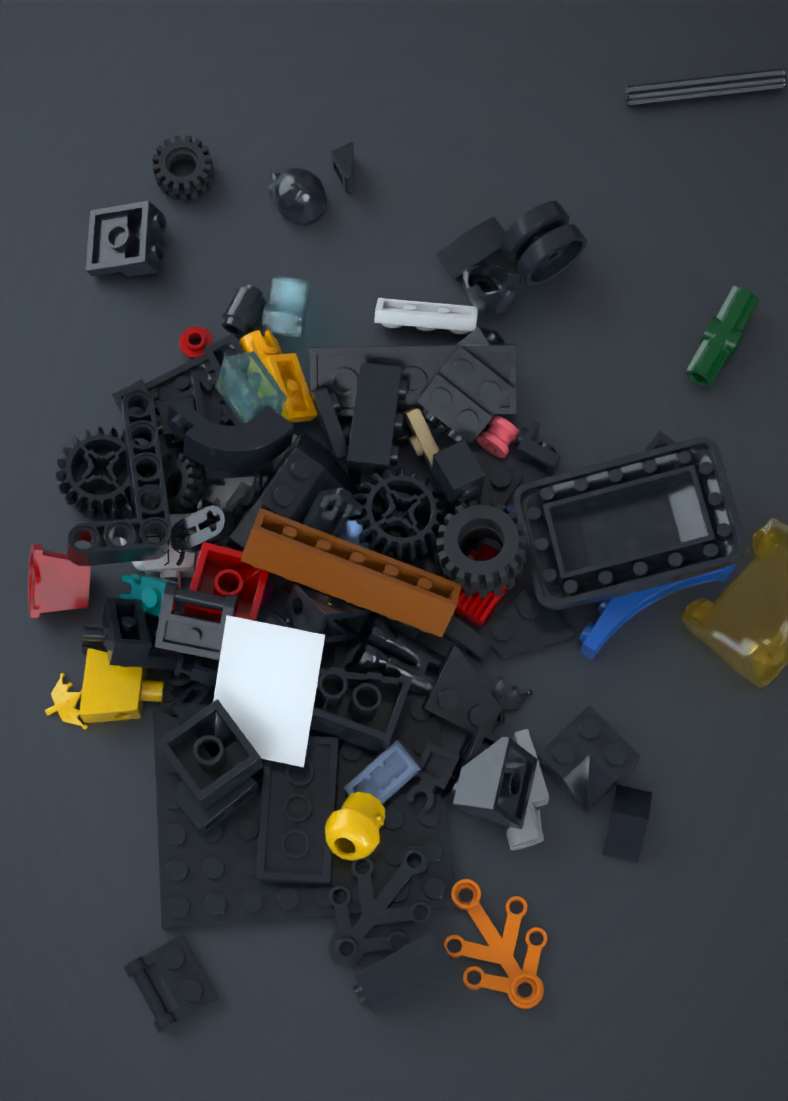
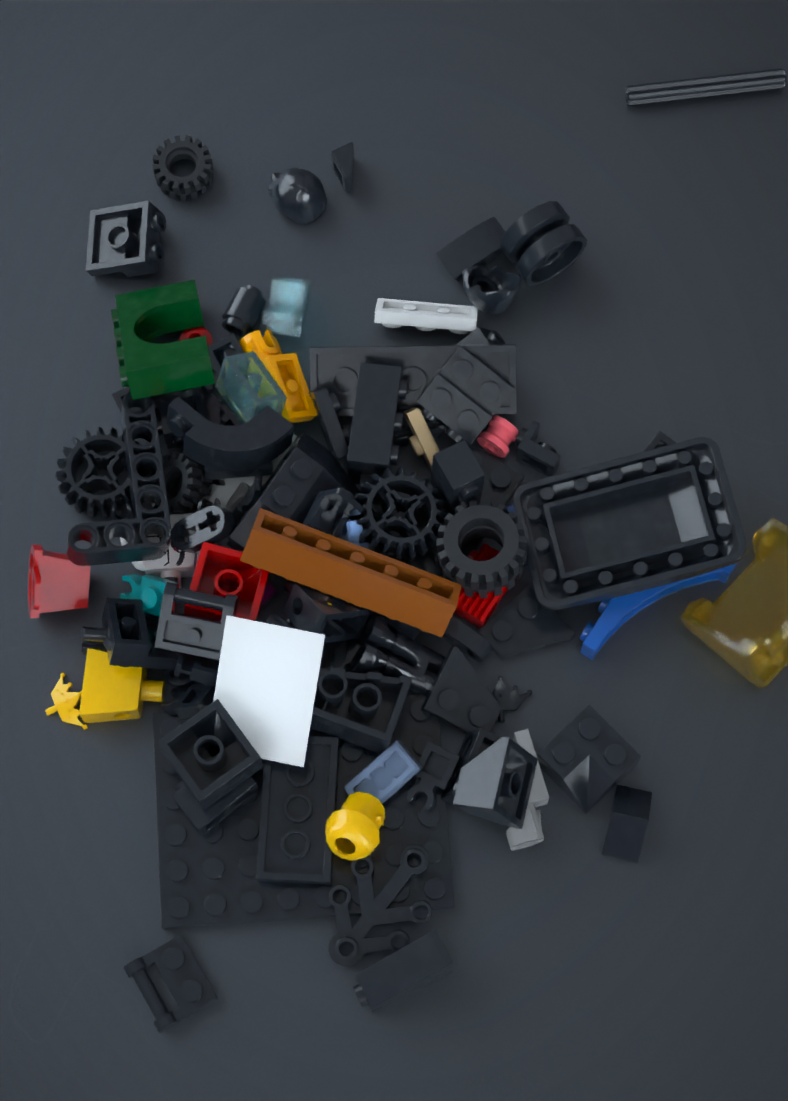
(164, 367): none -> dark green arch
(499, 949): orange plant -> none
(722, 336): dark green piece -> none

